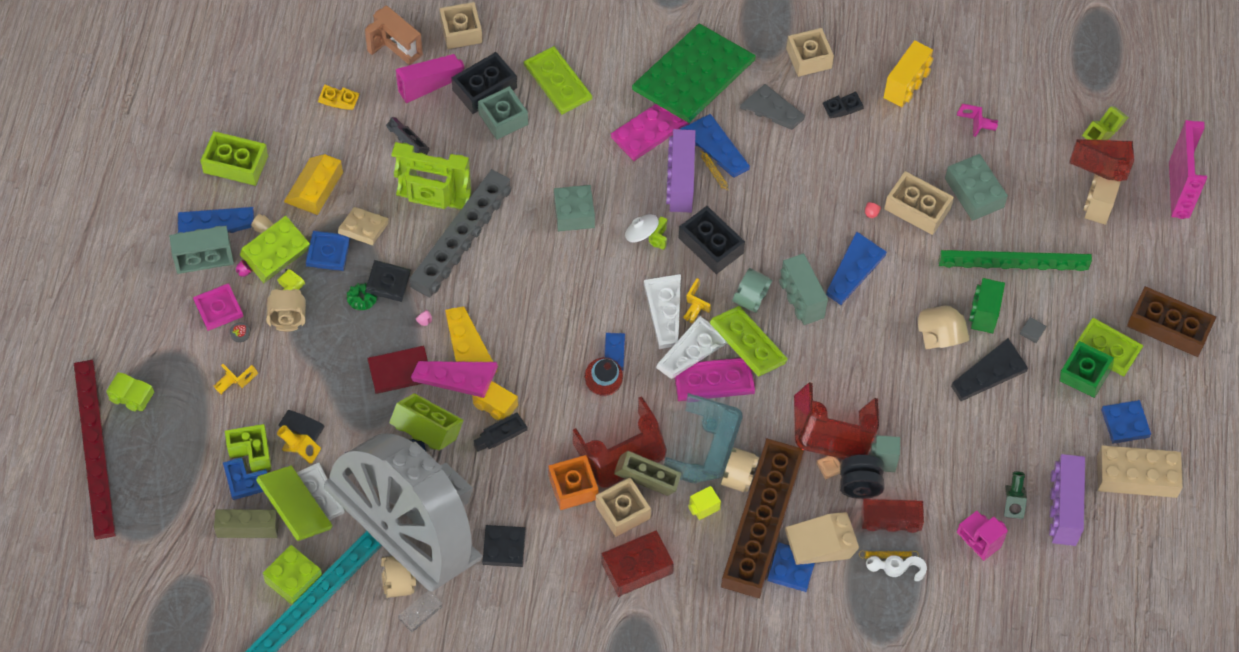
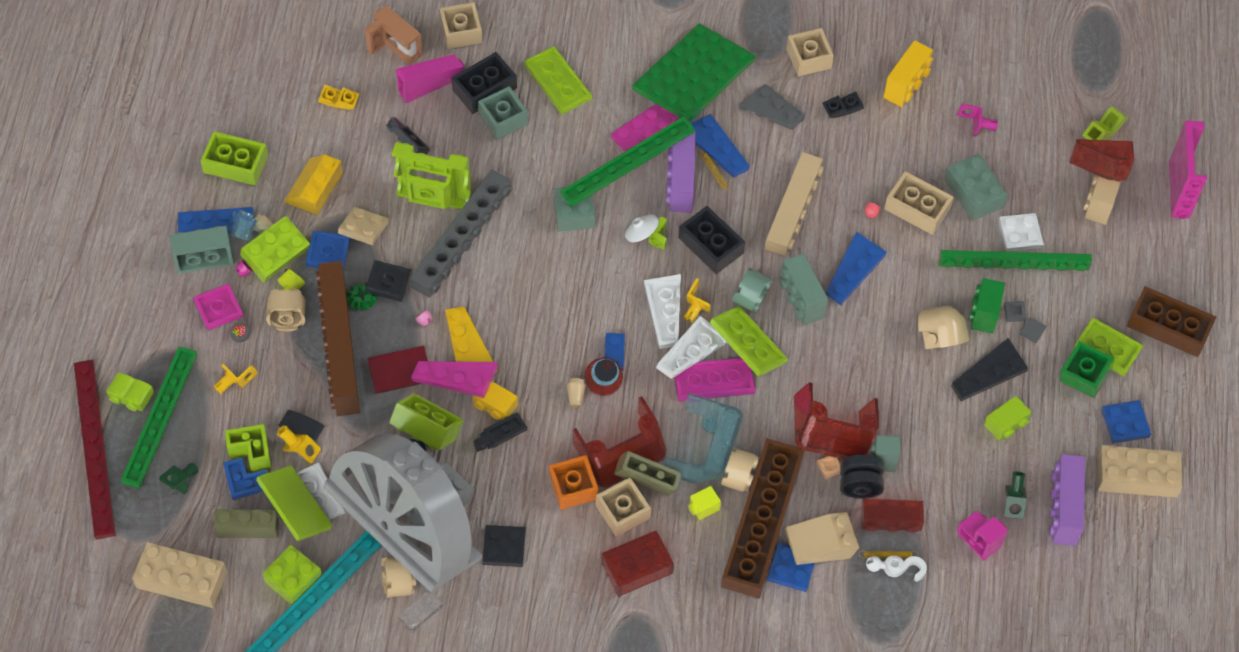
(159, 418): none -> green plate
(179, 478): none -> dark green bracket
(179, 575): none -> tan brick
(241, 225): none -> clear light blue brick
(337, 339): none -> reddish brown brick
(575, 392): none -> tan cone
(627, 161): none -> green plate
(794, 203): none -> tan brick
(1008, 418): none -> lime brick
(1015, 311): none -> dark grey tile
(1020, 232): none -> white plate

